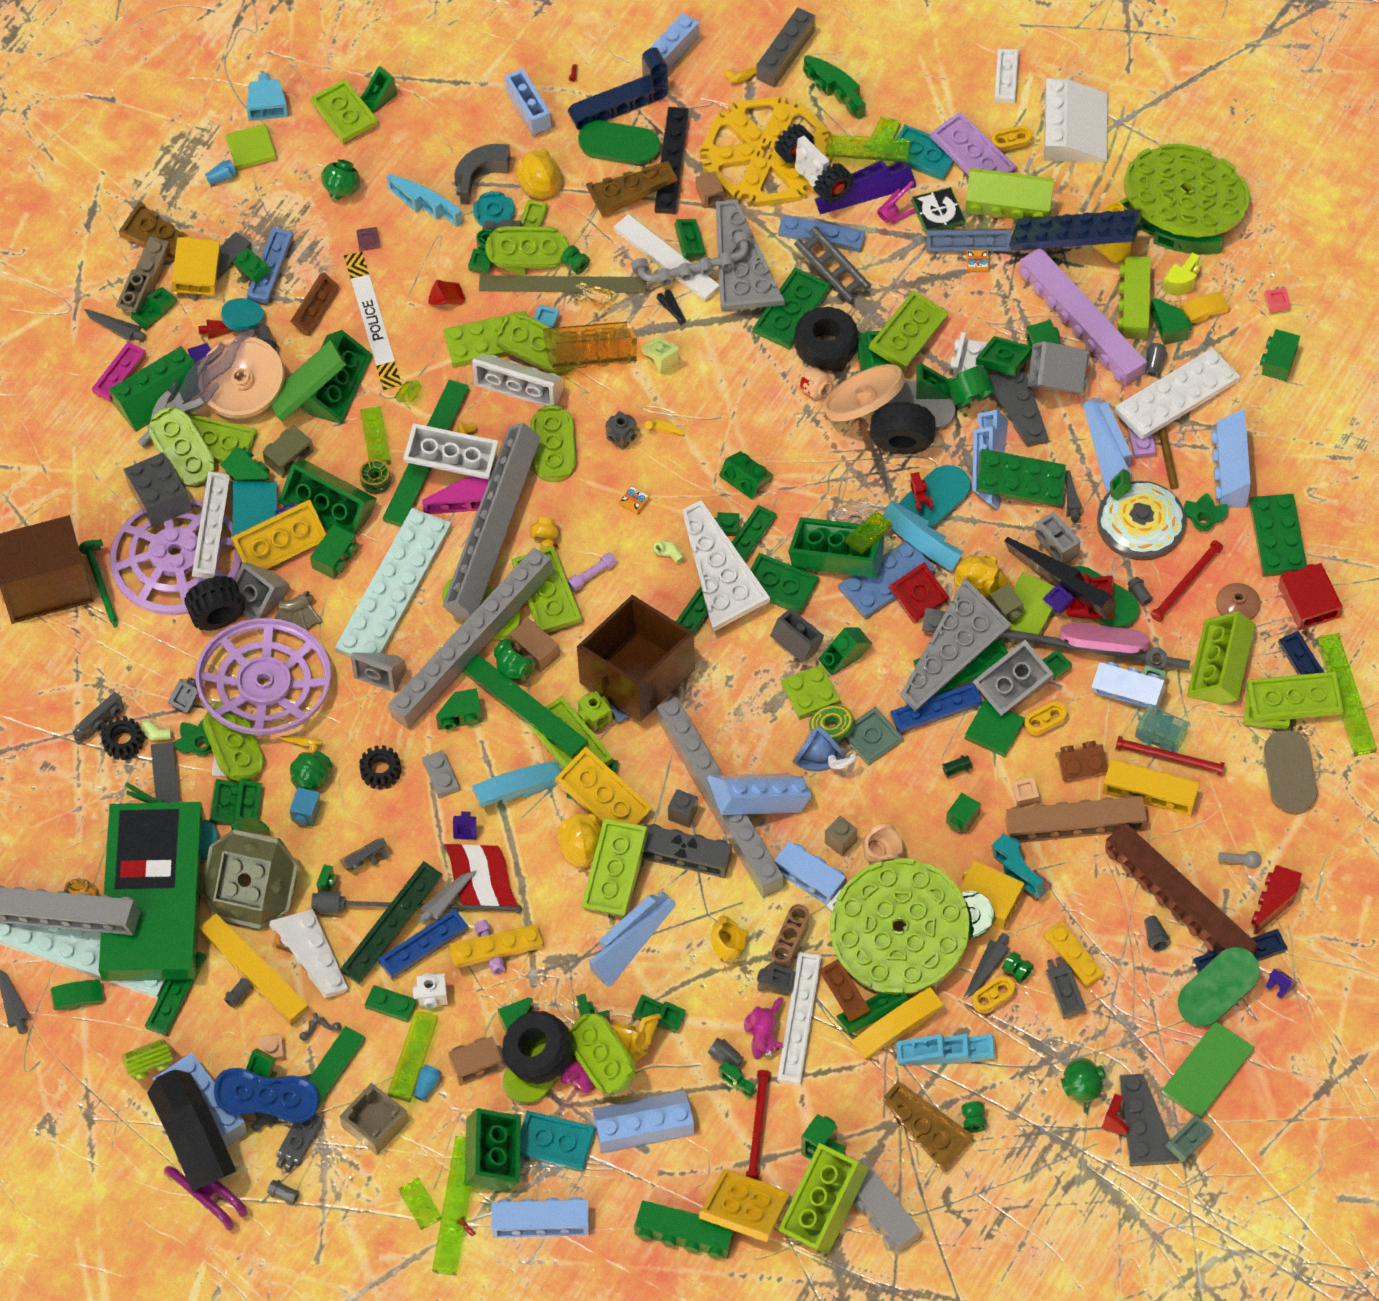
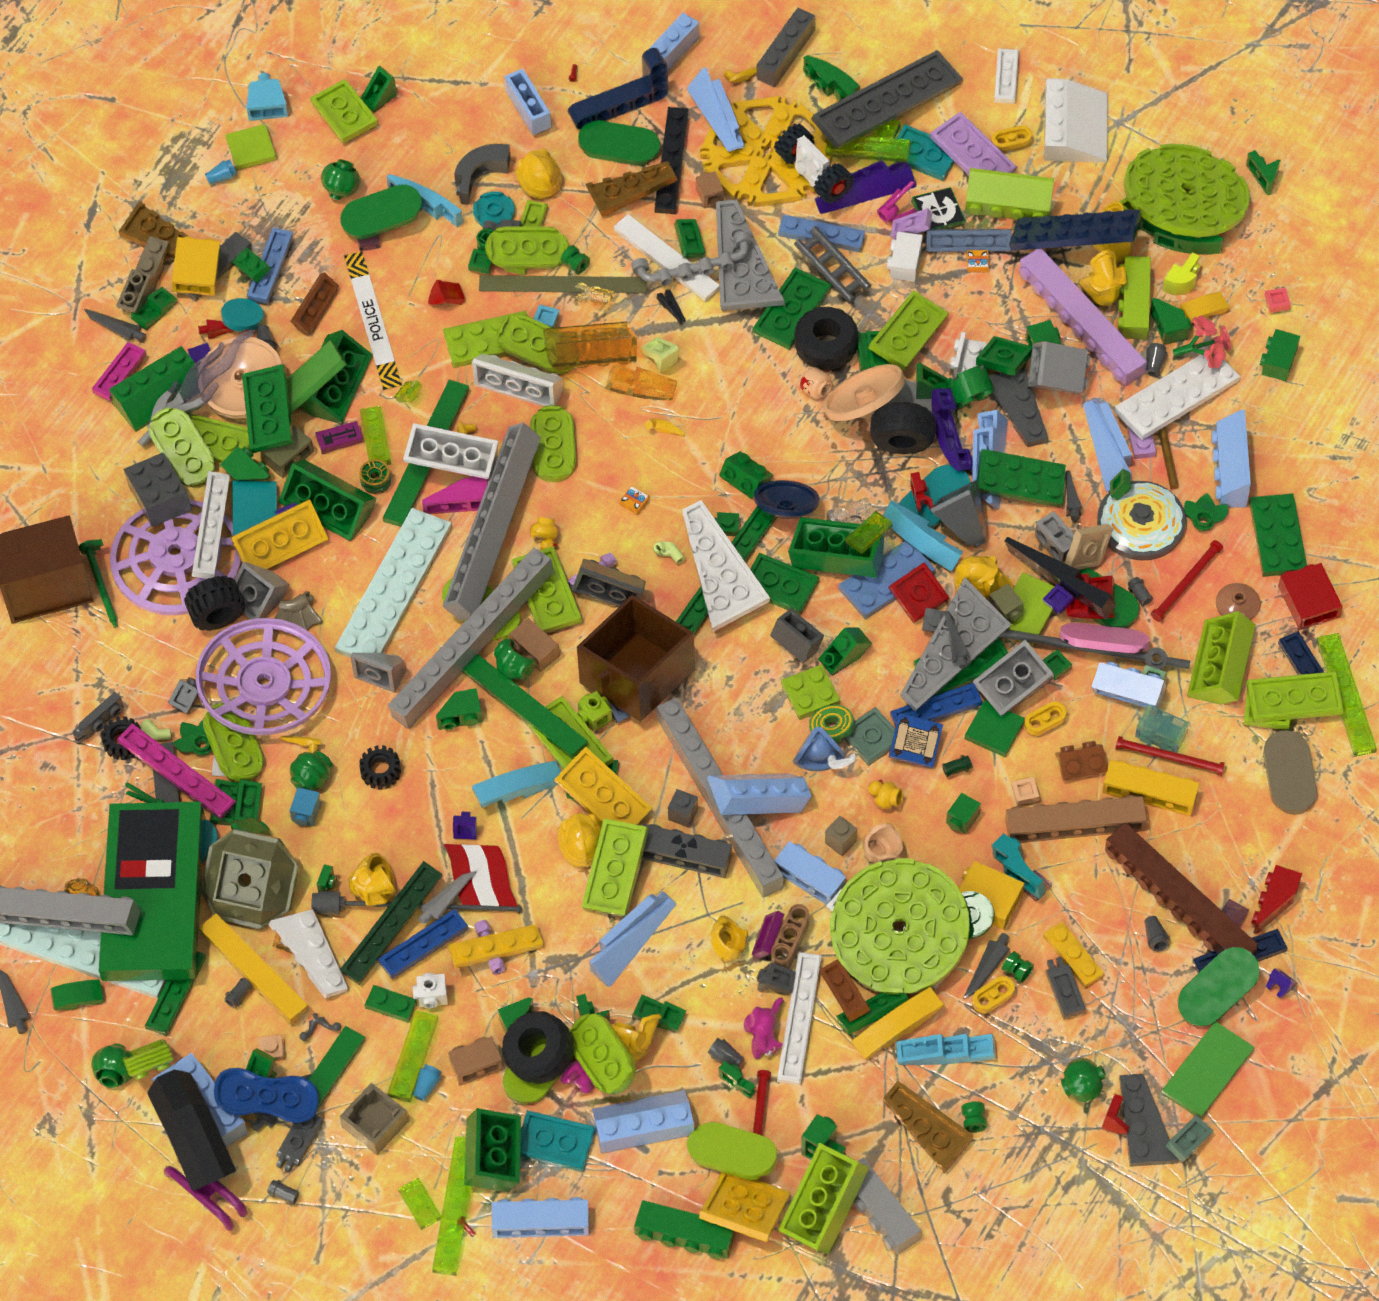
(109, 1065): none -> green plant
(176, 771): none -> dark pink tile
(267, 408): none -> green plate
(334, 552): green brick -> none
(339, 437): none -> magenta tile
(356, 858): dark grey plate -> none
(373, 880): none -> yellow head
(381, 211): none -> green tile
(440, 774): light grey plate -> none
(607, 583): none -> dark grey slope
(621, 429): dark grey brick -> none
(640, 383): none -> clear yellow slope
(716, 108): none -> light blue wedge
(732, 1150): none -> lime tile
(767, 934): none -> magenta tile
(786, 499): none -> dark blue dish
(886, 99): none -> dark grey plate
(887, 794): none -> yellow animal
(905, 257): none -> white brick
(912, 223): none -> lavender plate
(915, 740): none -> tile
(946, 432): none -> dark purple slope
(958, 649): none -> dark grey piece
(963, 514): none -> dark grey slope
(1088, 546): none -> tan plate
(1105, 280): none -> yellow head
(1216, 353): none -> coral plant
(1235, 911): none -> tile
(1251, 859): light grey bar -> none
(1263, 173): none -> green slope

